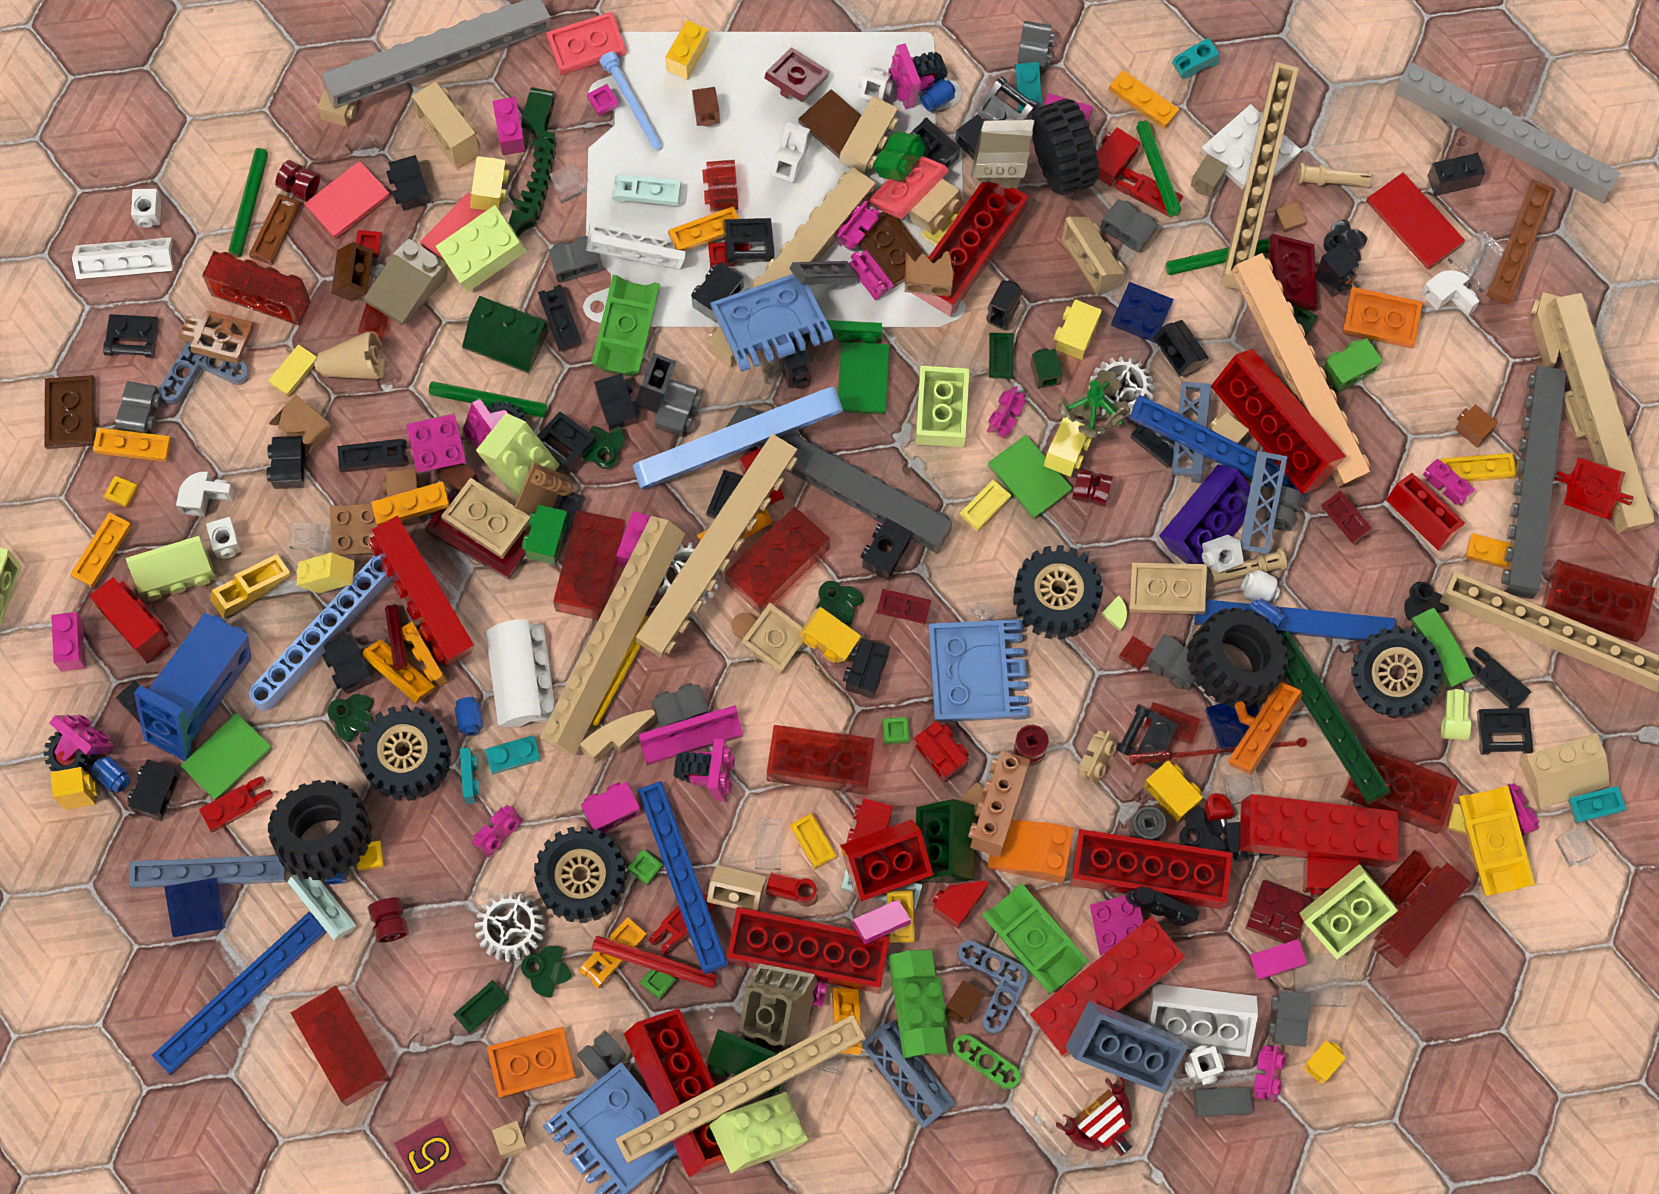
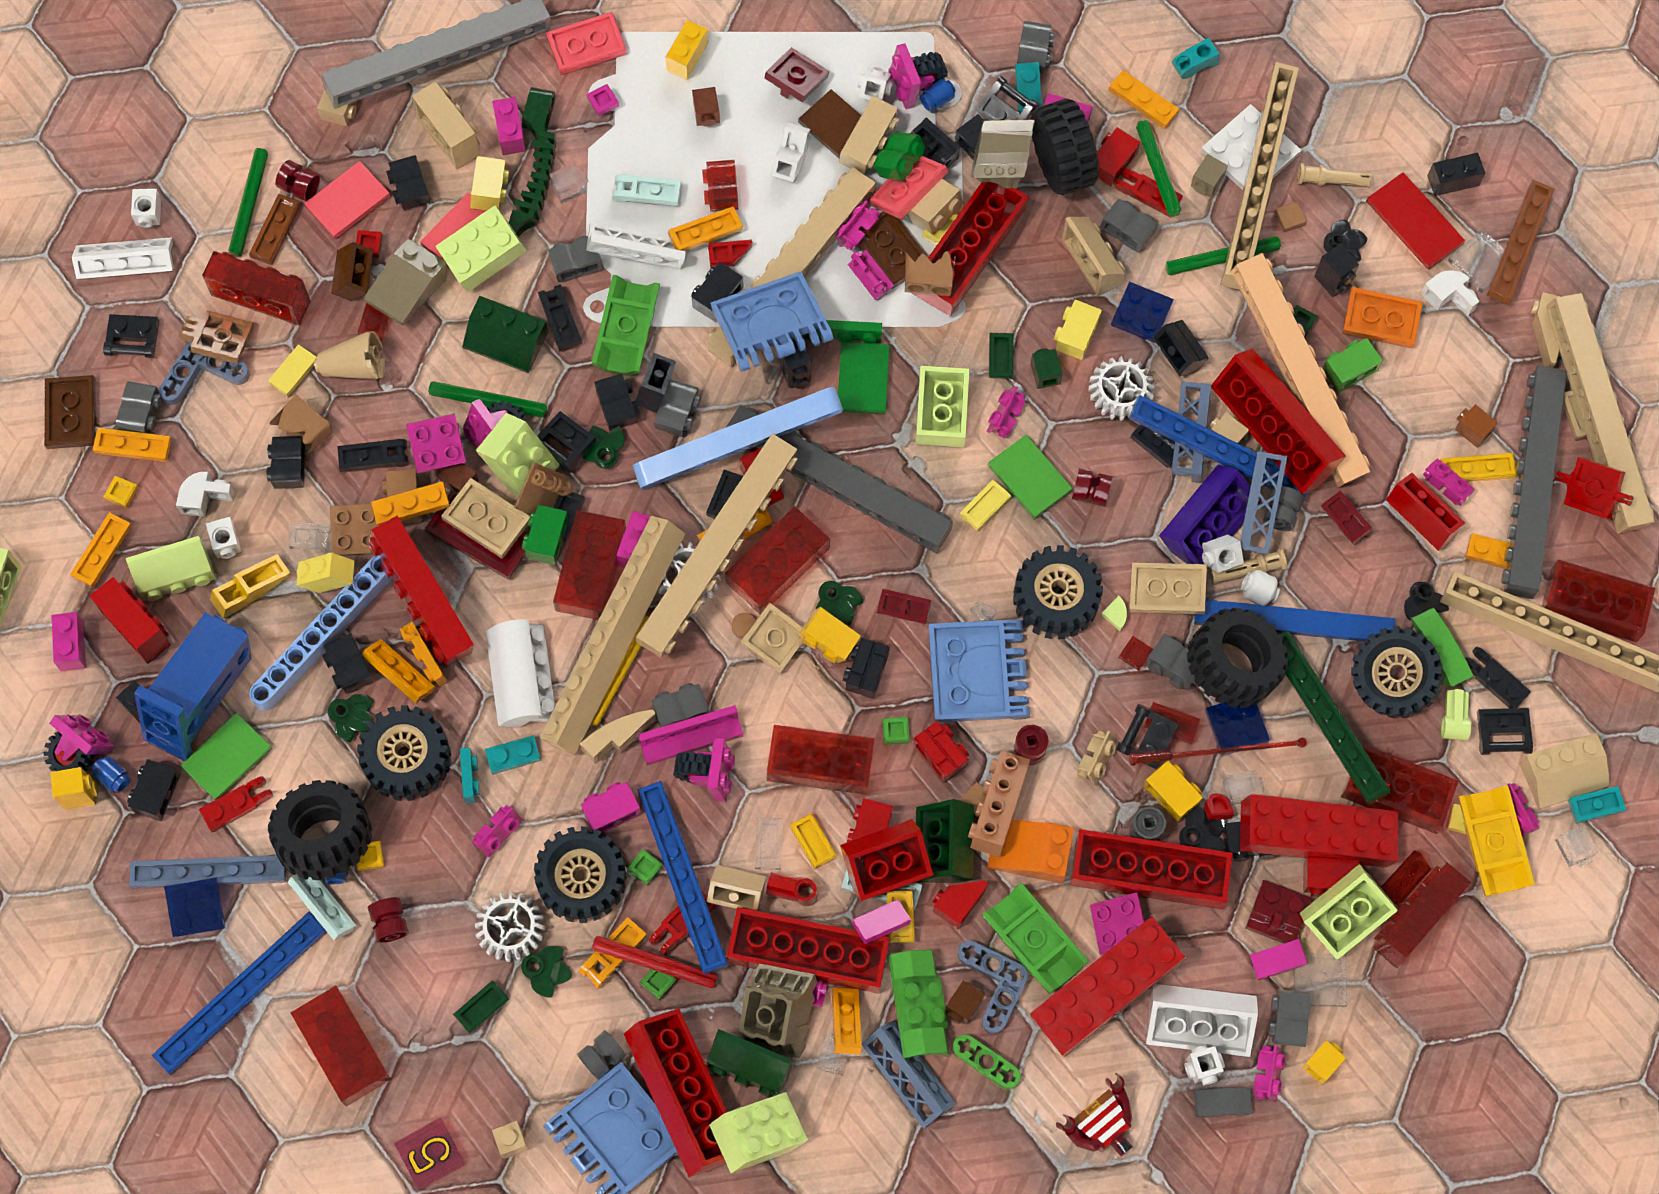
(395, 636): dark red axle -> none
(468, 716): blue brick -> none
(531, 1062): orange plate -> none
(610, 63): light blue piece -> none
(740, 1089): tan plate -> none
(748, 232): black plate -> none
(824, 272): dark grey tile -> none
(881, 562): black brick -> none
(1004, 304): black brick -> none
(1067, 447): light yellow brick -> none
(1089, 403): dark tan plant -> none
(1126, 1047): sand blue brick -> none
(1162, 905): black hinge -> none
(1264, 727): orange plate -> none
(1267, 610): blue brick -> none
(1295, 269): dark red tile -> none
(1507, 132): light grey brick -> none

